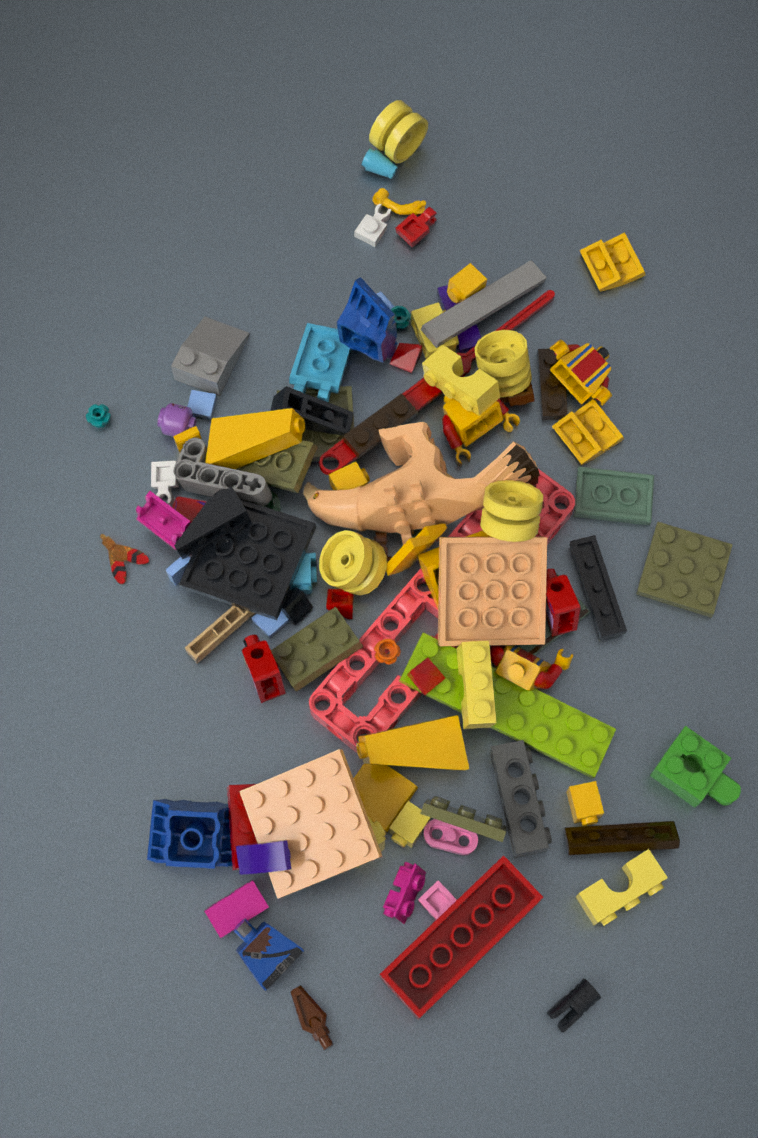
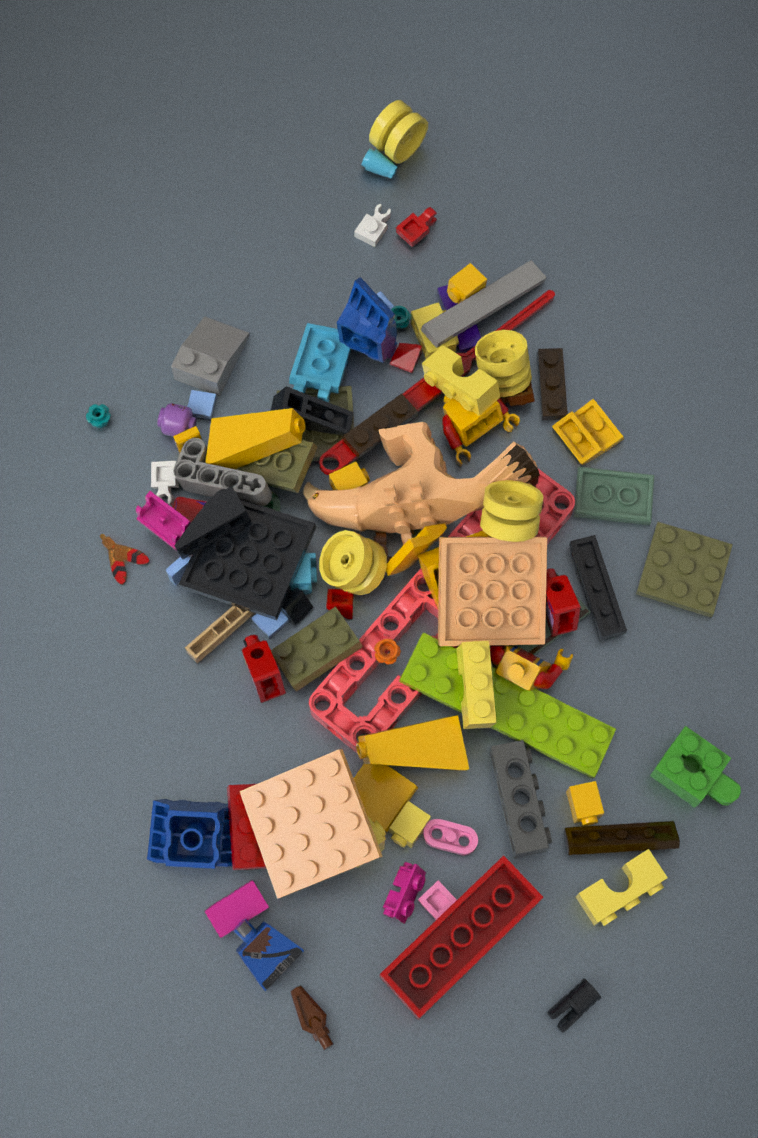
(263, 857): dark purple slope -> none
(382, 195): yellow piece -> none
(426, 676): red slope -> none
(464, 818): olive plate -> none
(583, 370): torso -> none
(612, 262): yellow slope -> none

